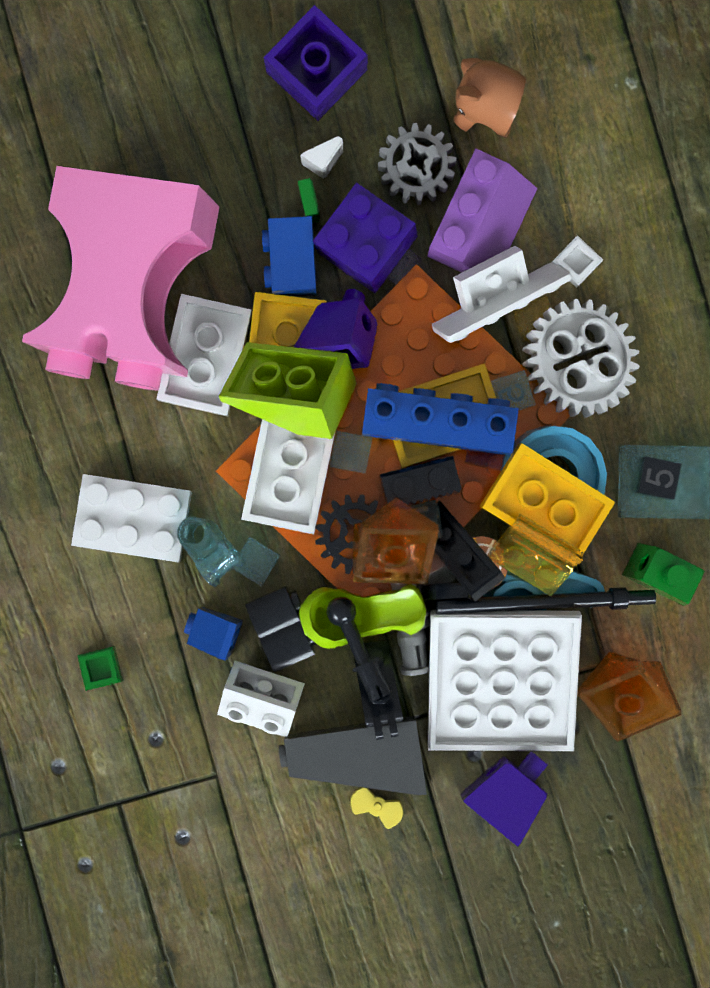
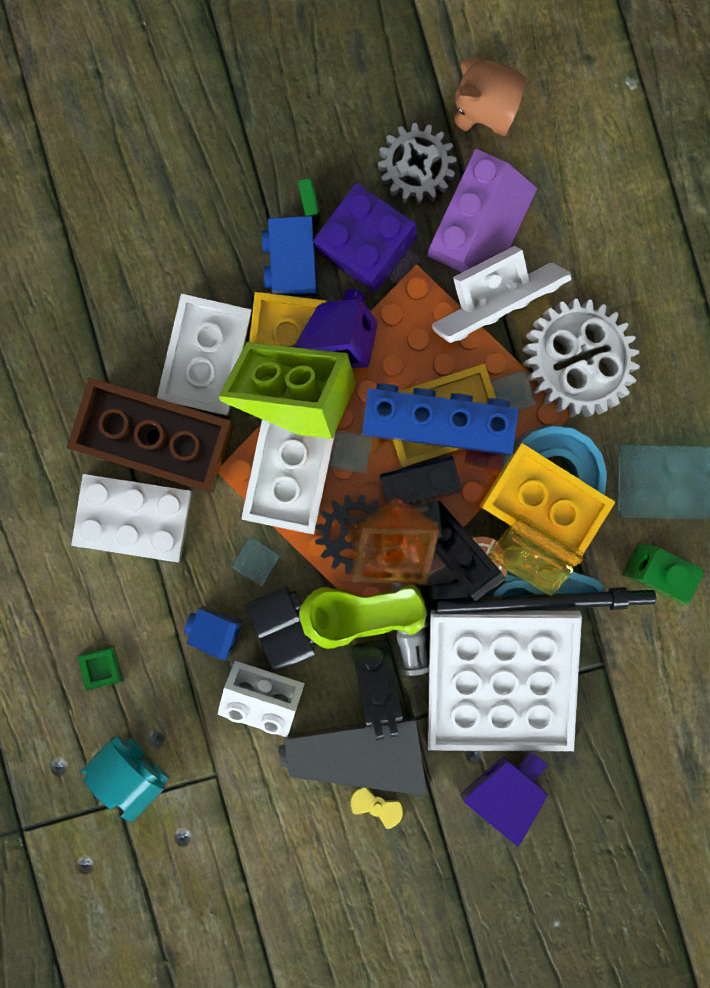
(116, 428): none -> reddish brown brick
(124, 777): none -> teal brick
(126, 252): bright pink brick -> none
(214, 553): clear light blue piece -> none
(316, 63): dark purple brick -> none
(323, 157): white slope -> none
(342, 613): black pin -> none
(578, 260): white tile -> none
(629, 695): clear orange slope -> none
(658, 478): black tile -> none

